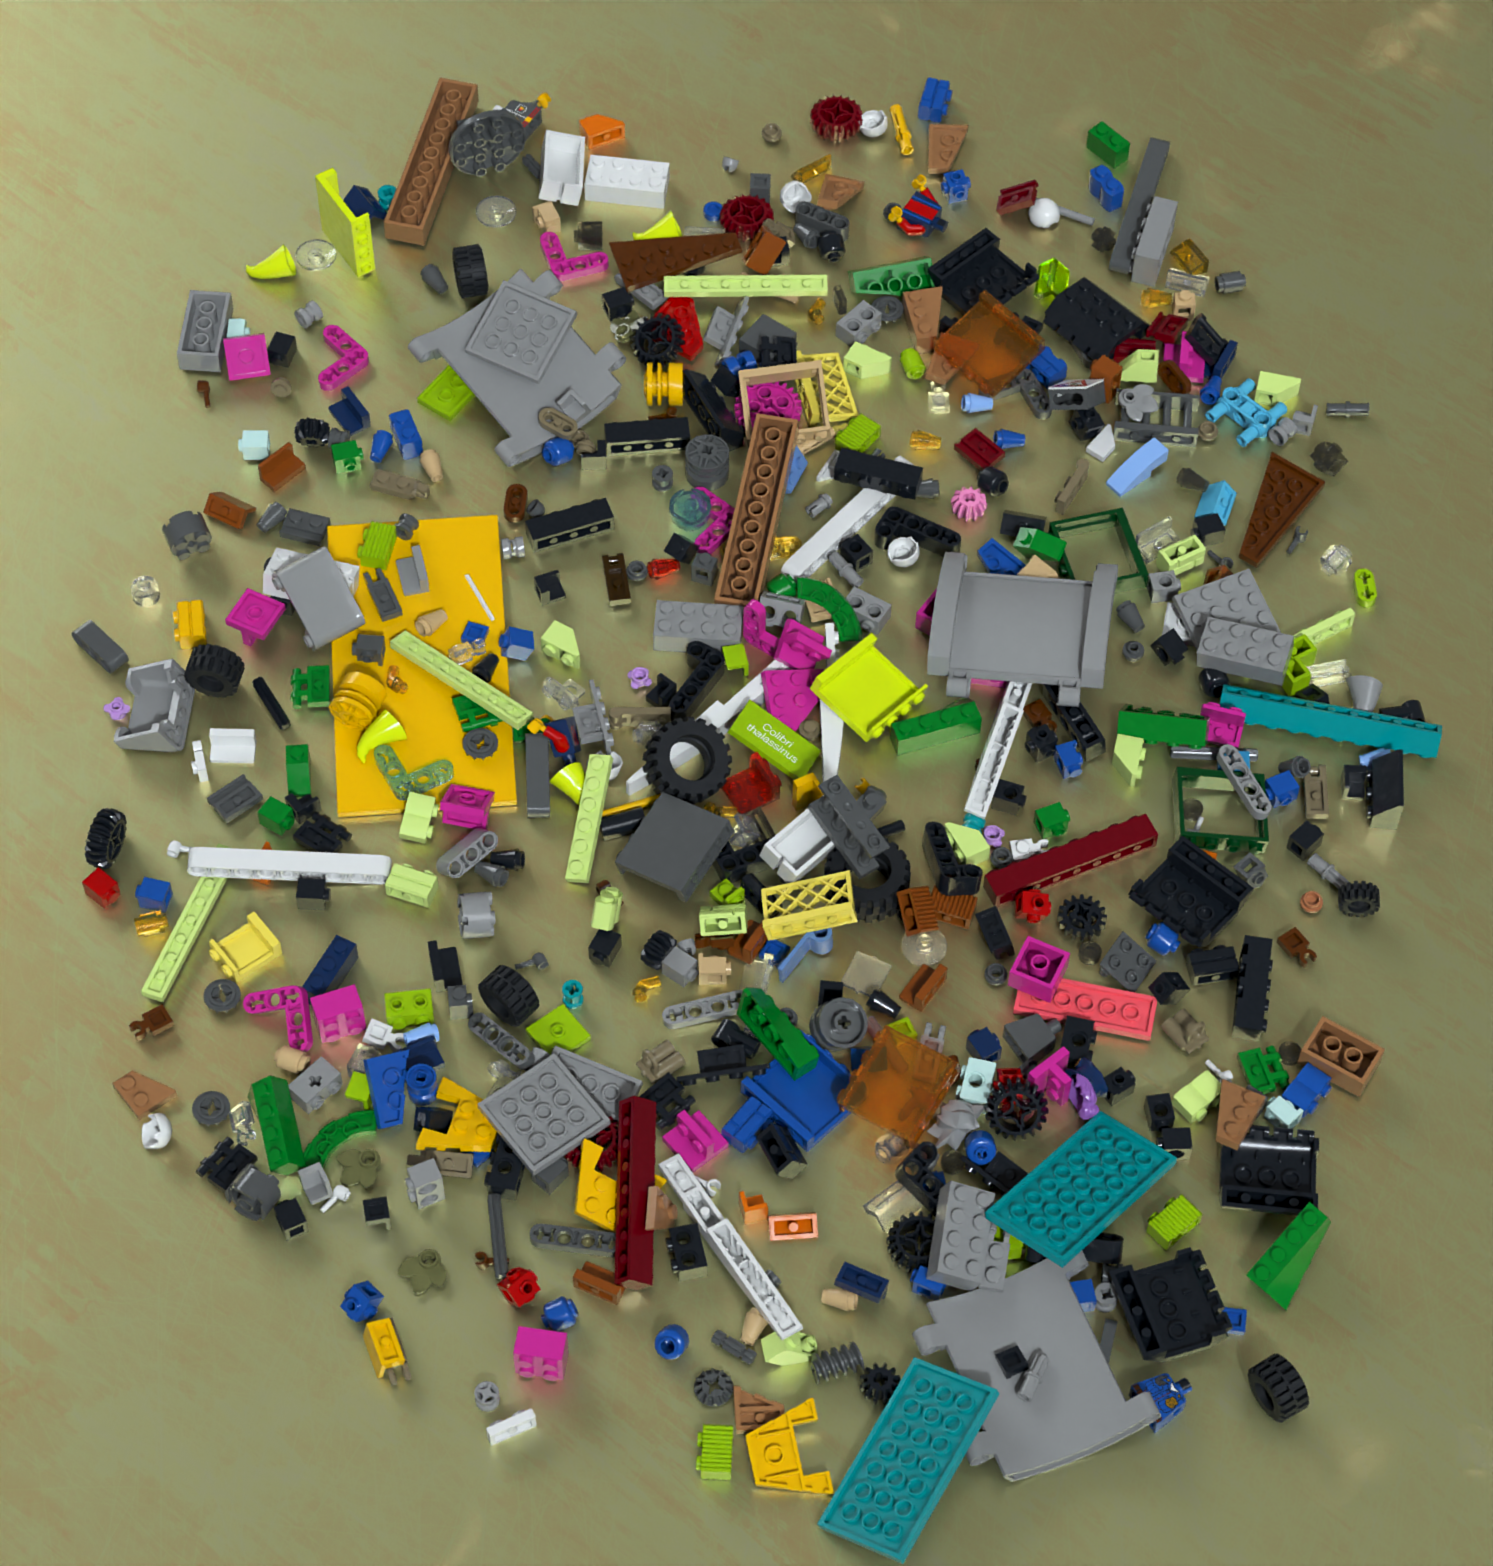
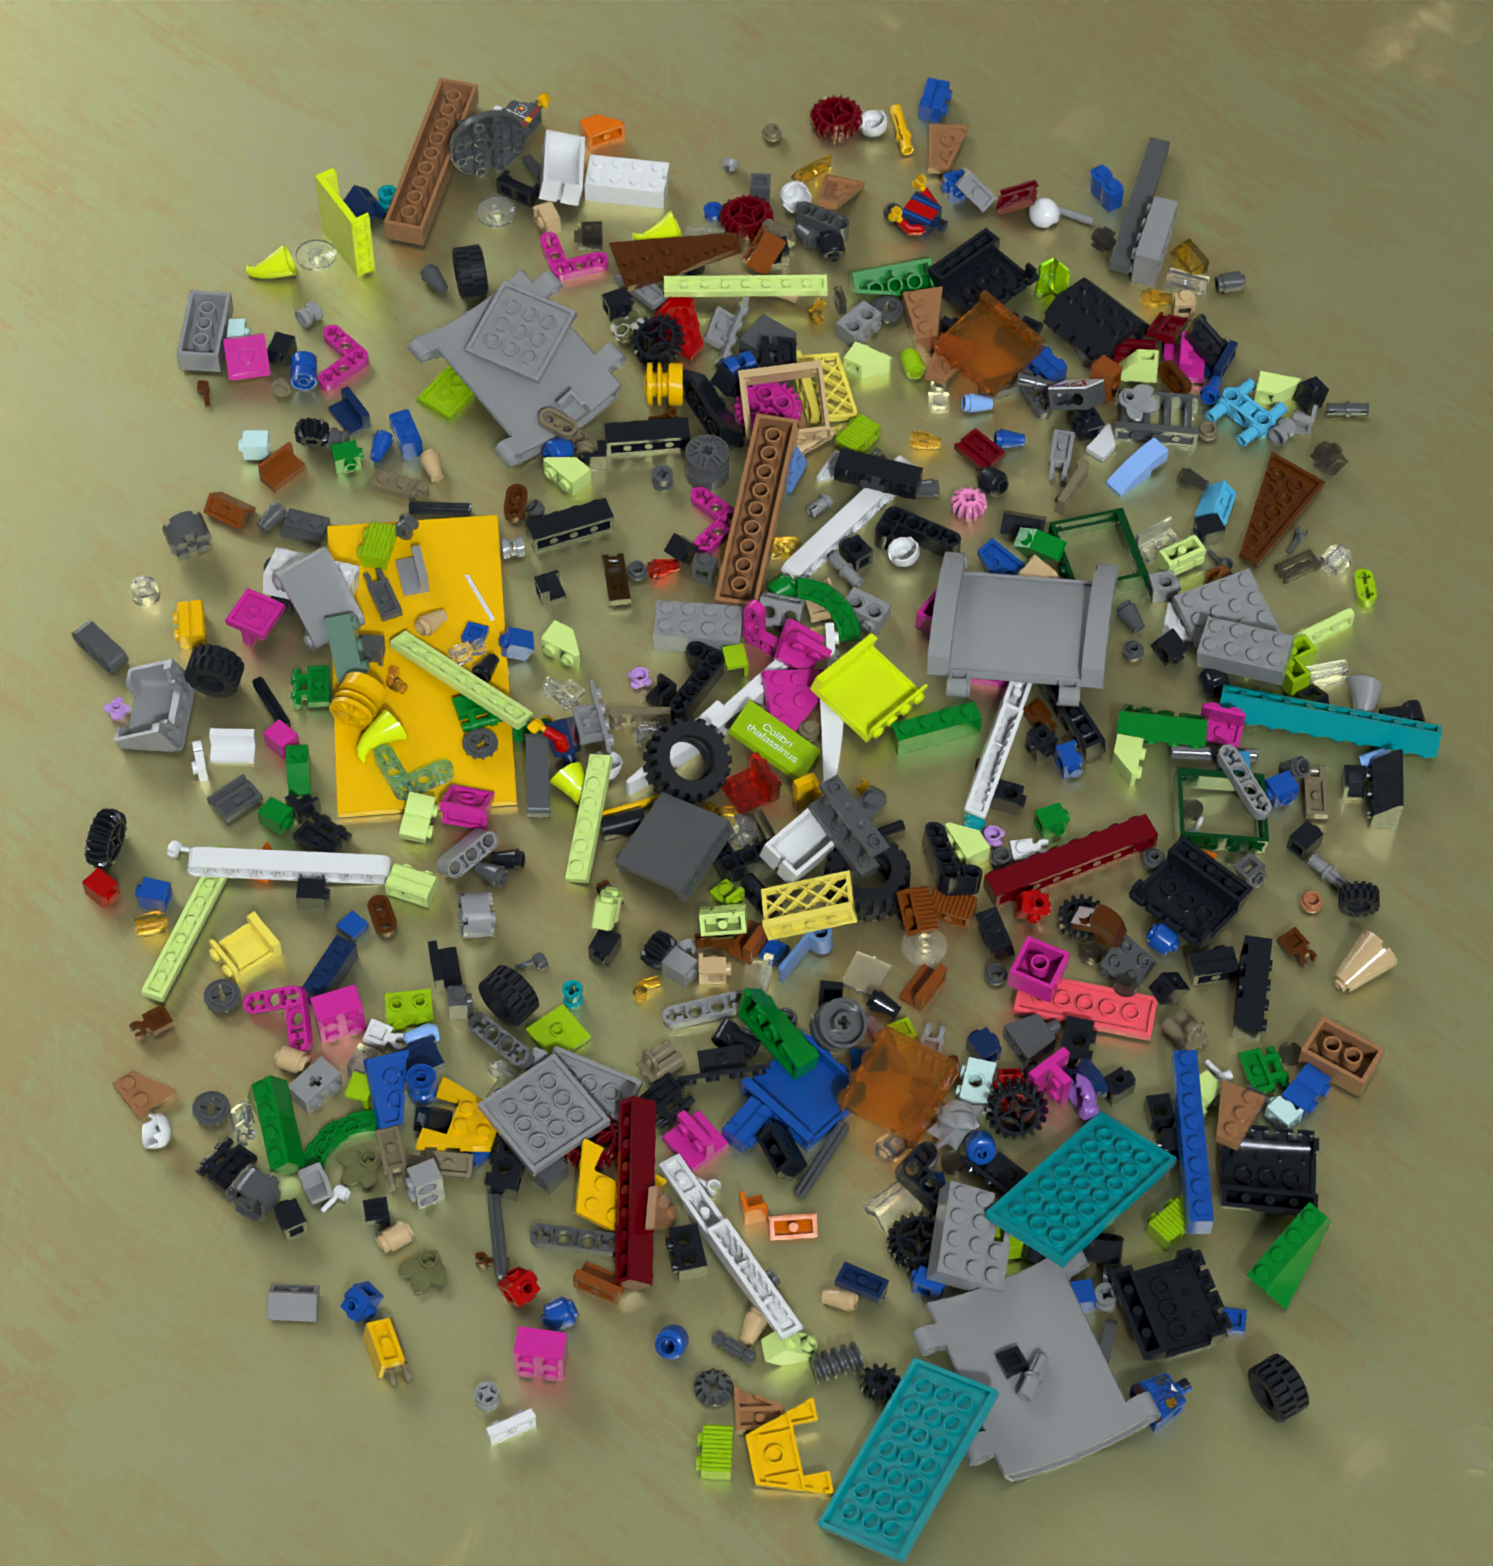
(280, 736): none -> dark pink brick
(293, 1302): none -> light grey panel
(303, 370): none -> blue wheel
(346, 645): none -> sand green brick
(352, 926): none -> blue tile
(383, 917): none -> reddish brown plate
(392, 1154): none -> dark tan hinge
(394, 1236): none -> tan brick
(440, 508): none -> black axle
(517, 190): none -> black hinge
(568, 472): none -> yellowish green slope
(690, 509): clear light blue cylinder -> none
(821, 1159): none -> dark grey axle
(975, 190): none -> light grey panel
(1034, 382): none -> dark grey pin
(1061, 452): none -> light grey hinge
(1103, 922): none -> reddish brown brick
(1108, 145): green brick -> none
(1125, 986): none -> clear smoke tile
(1150, 863): none -> dark grey plate
(1191, 1142): none -> blue brick
(1299, 569): none -> clear smoke tile
(1311, 393): none -> black brick
(1364, 962): none -> tan cone

